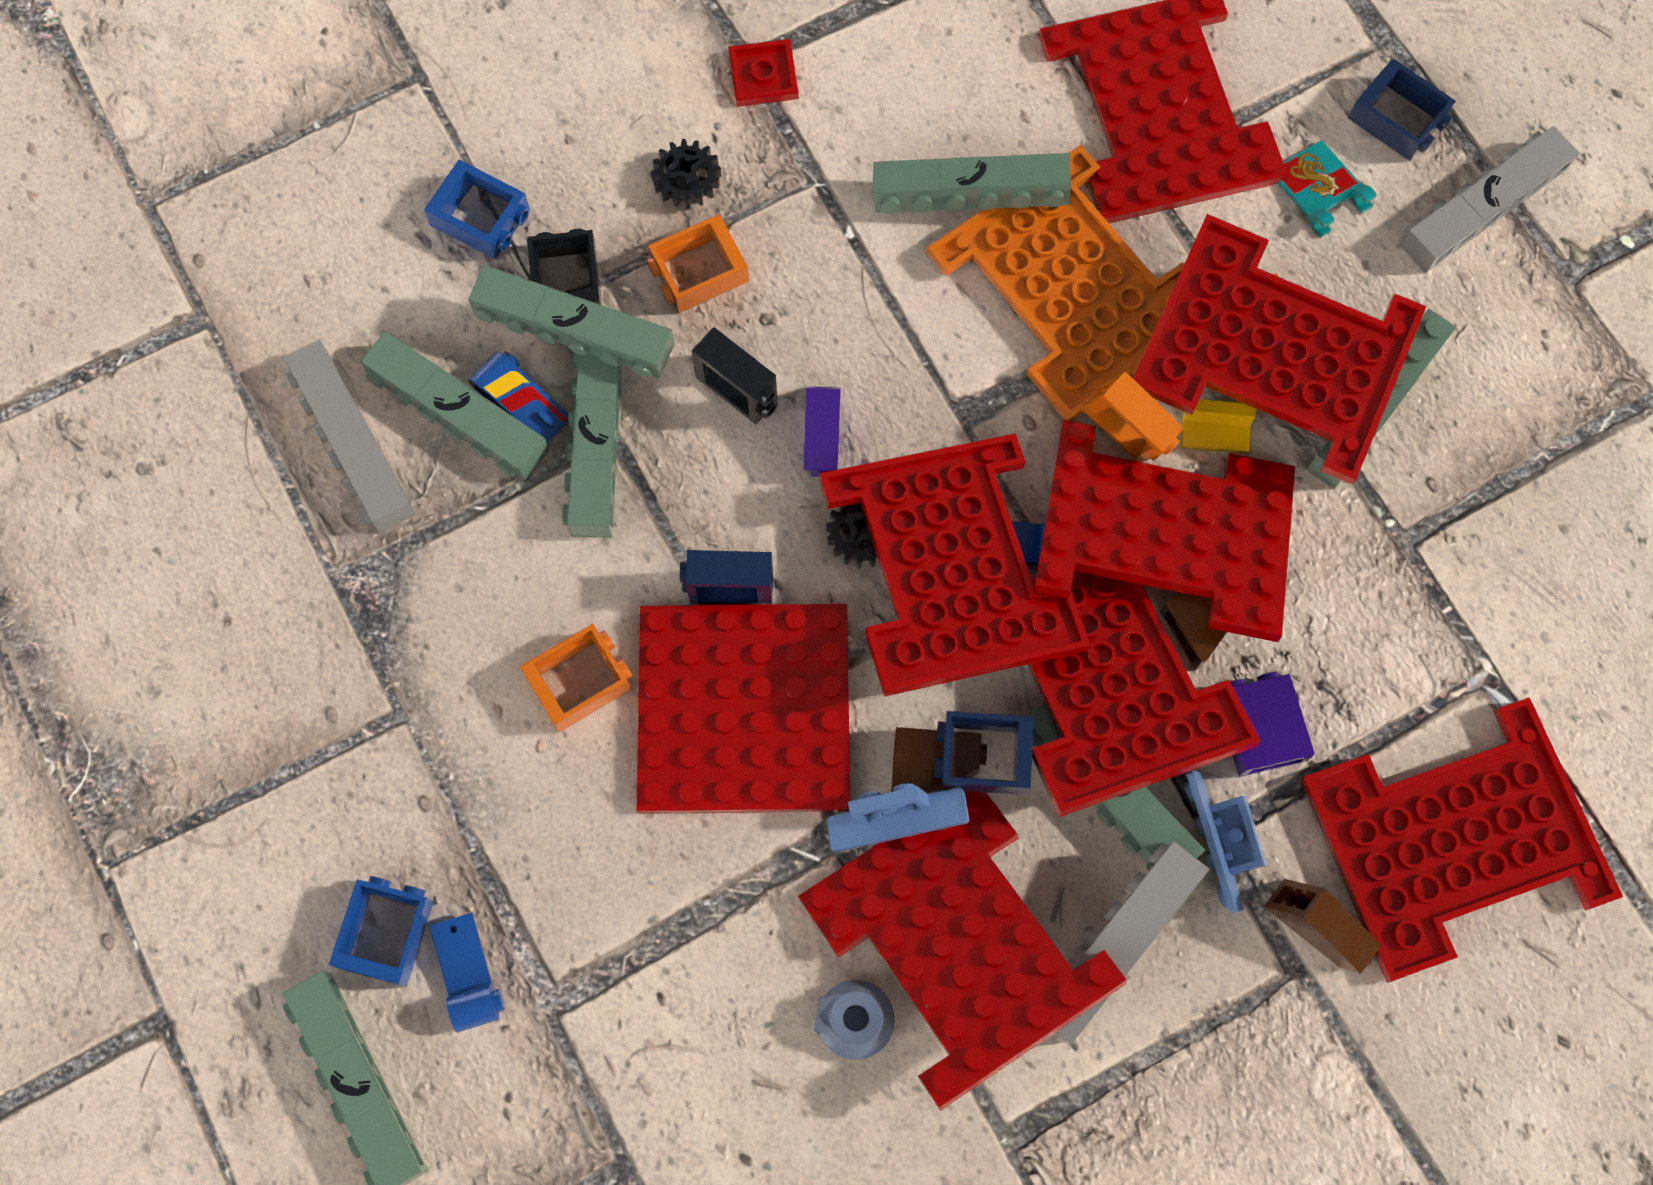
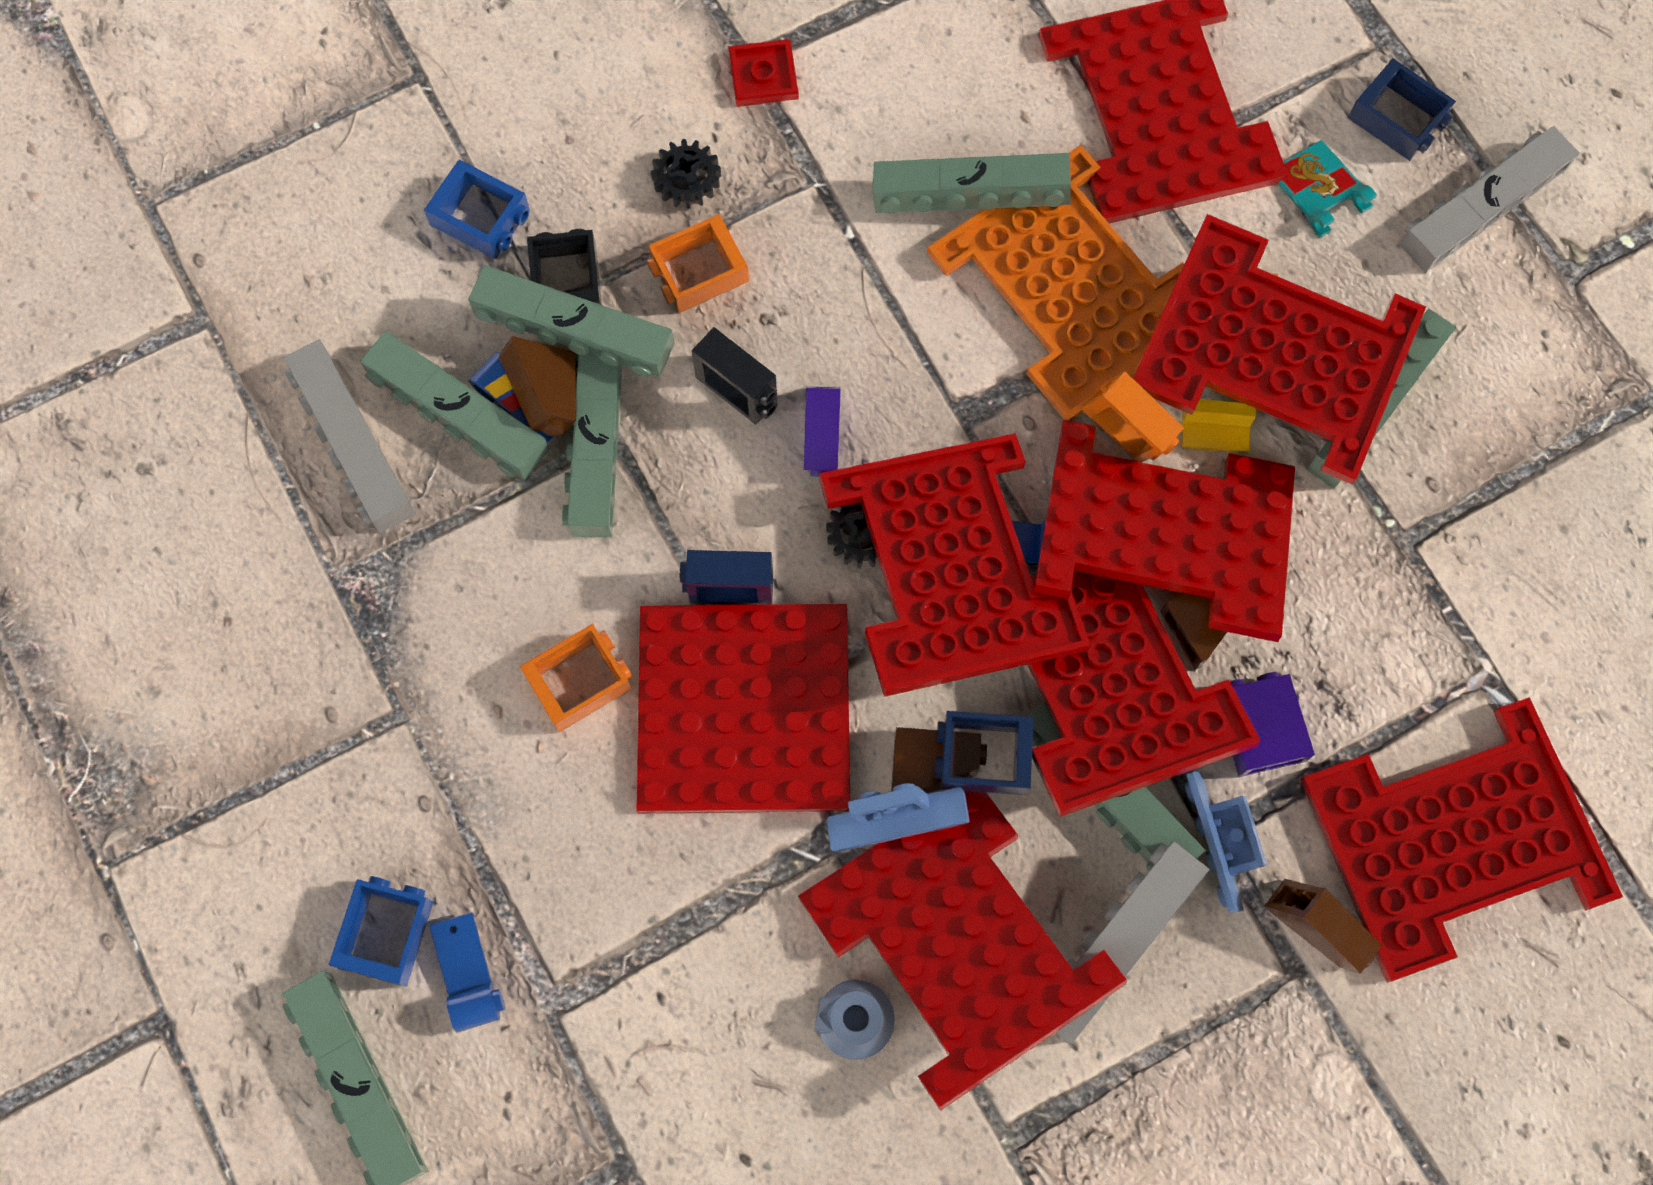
(542, 383): none -> reddish brown slope

